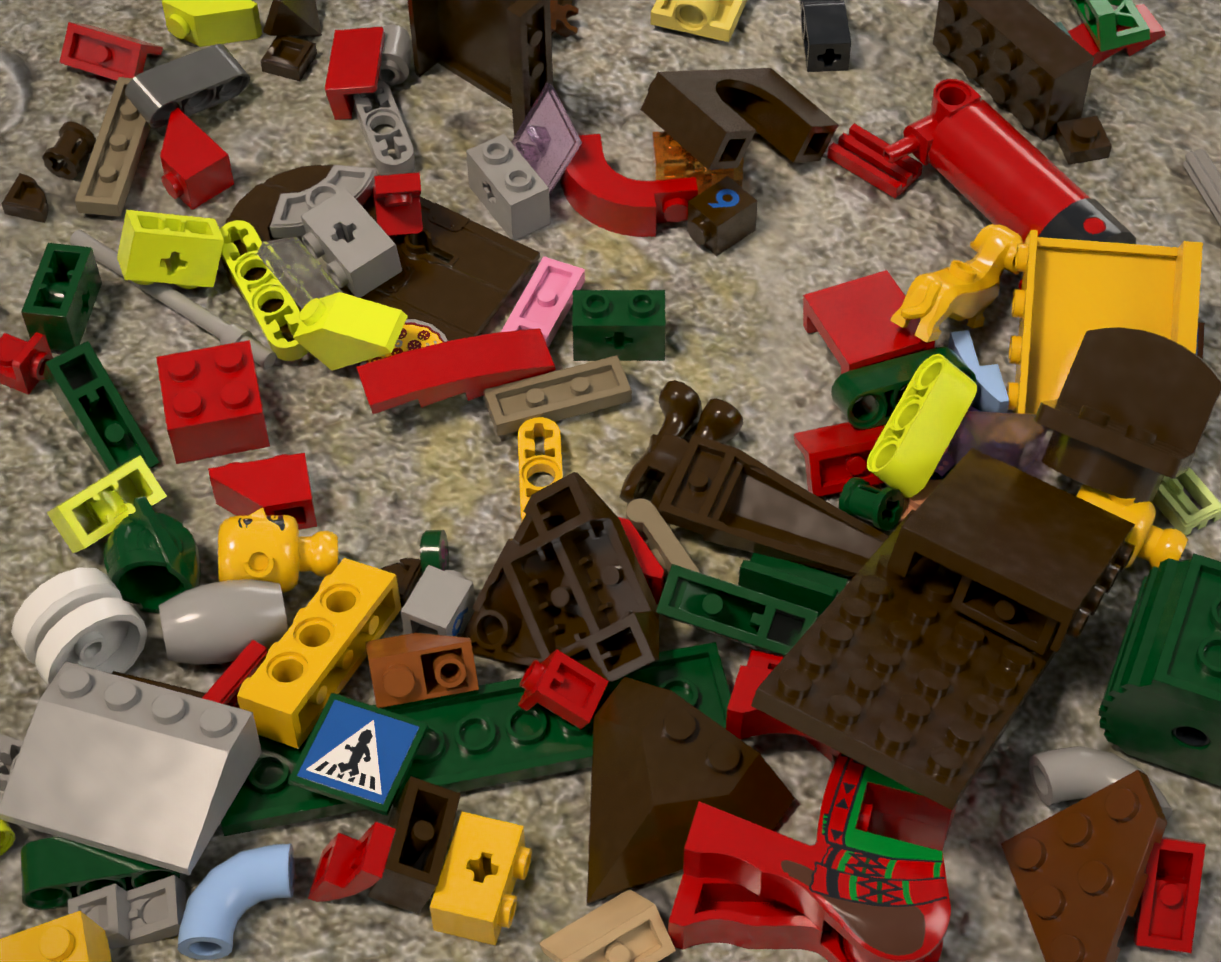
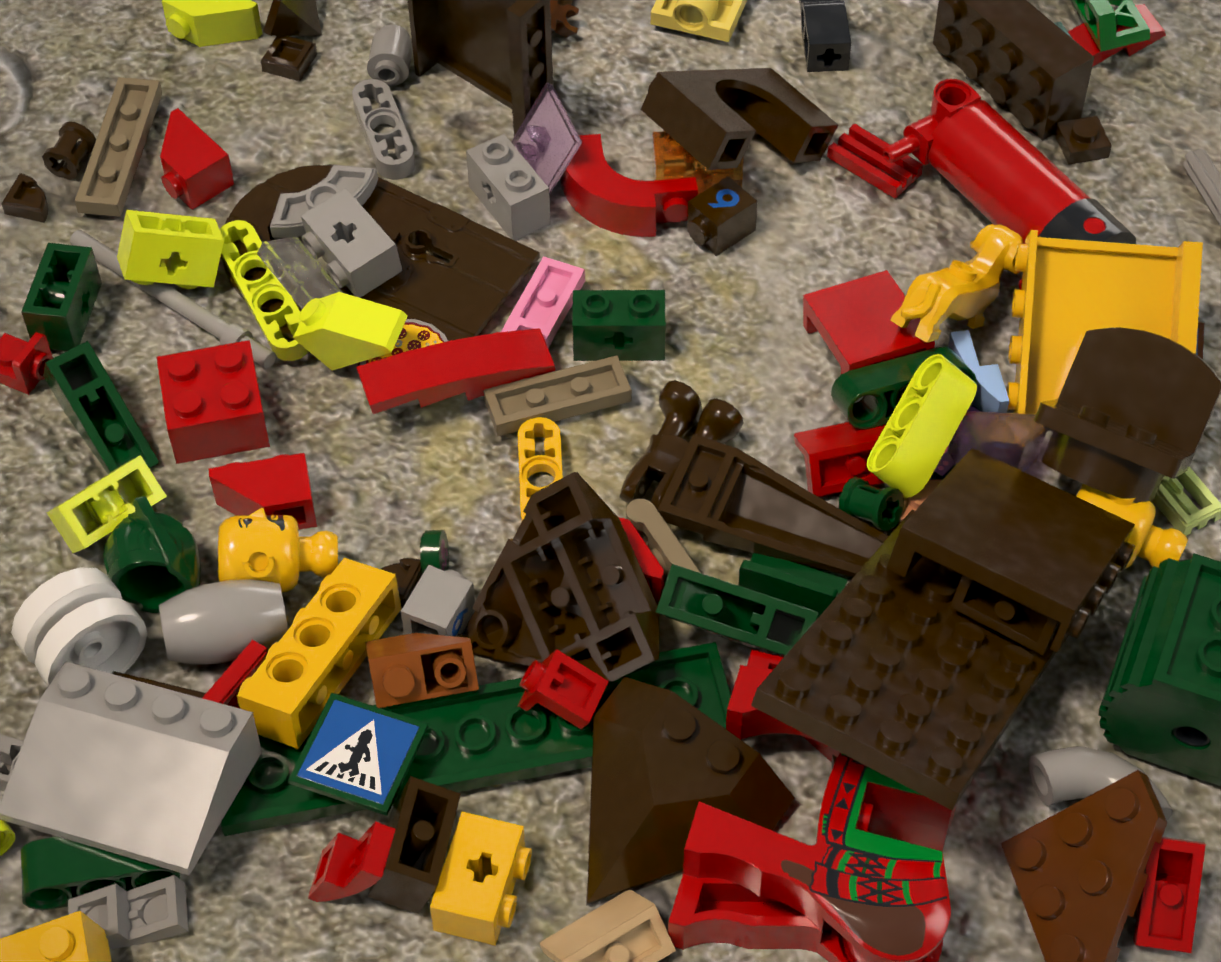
(105, 51): red panel -> none
(187, 84): dark grey beam -> none
(230, 891): light blue cylinder -> none
(353, 67): red panel -> none
(398, 203): red slope -> none

